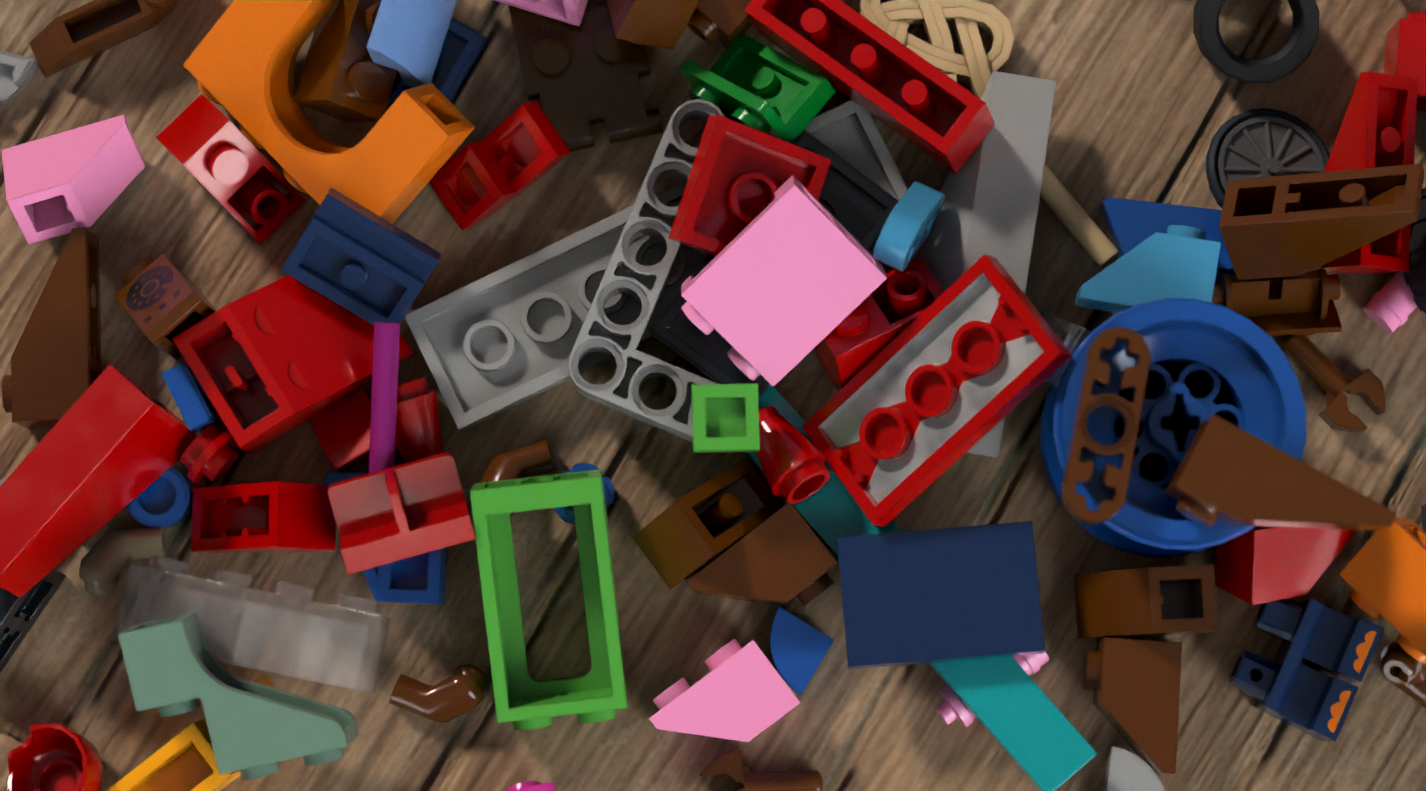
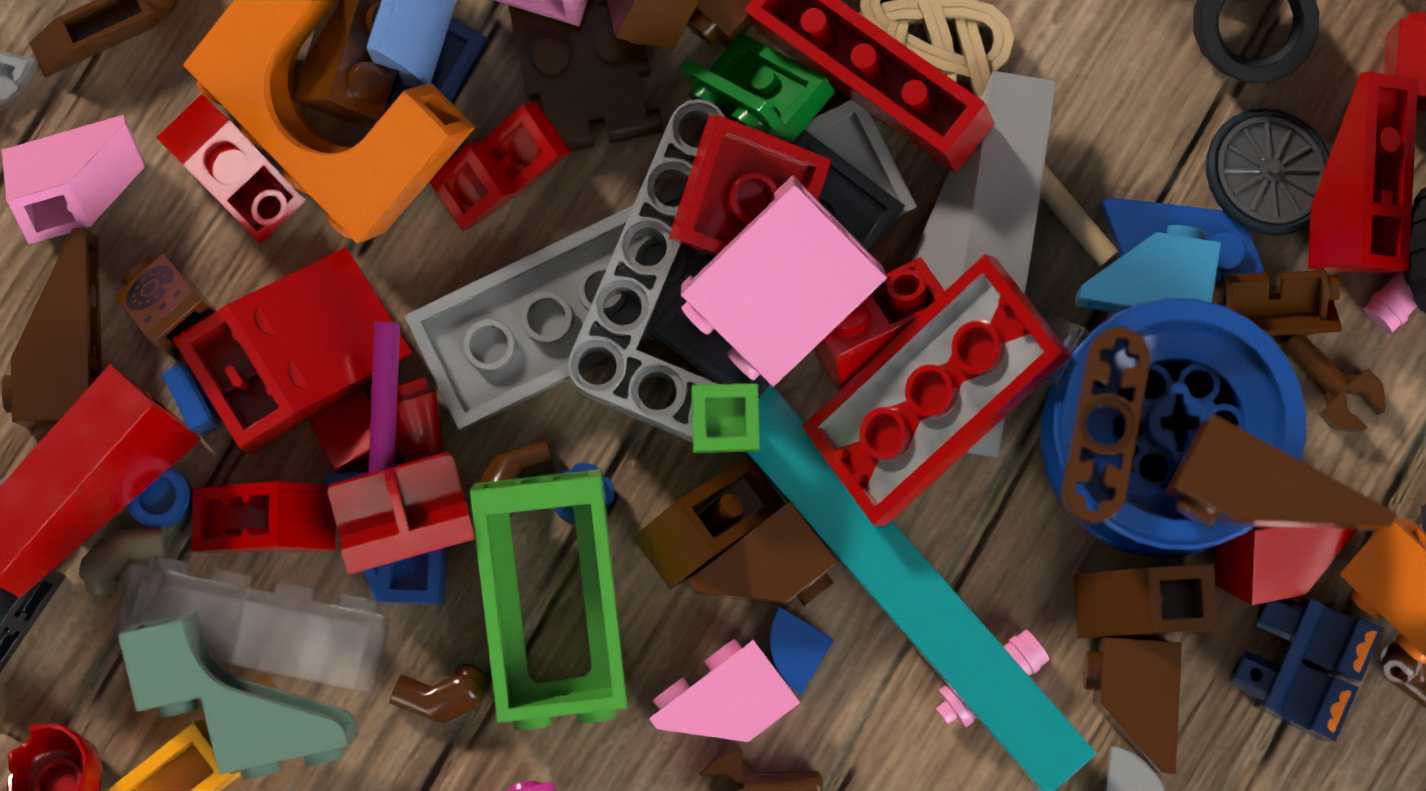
(210, 455): red plate -> none
(360, 260): dark blue plate -> none
(789, 459): red cone -> none
(908, 226): dark azure beam -> none
(940, 595): dark blue tile -> none
(1313, 218): reddish brown slope -> none

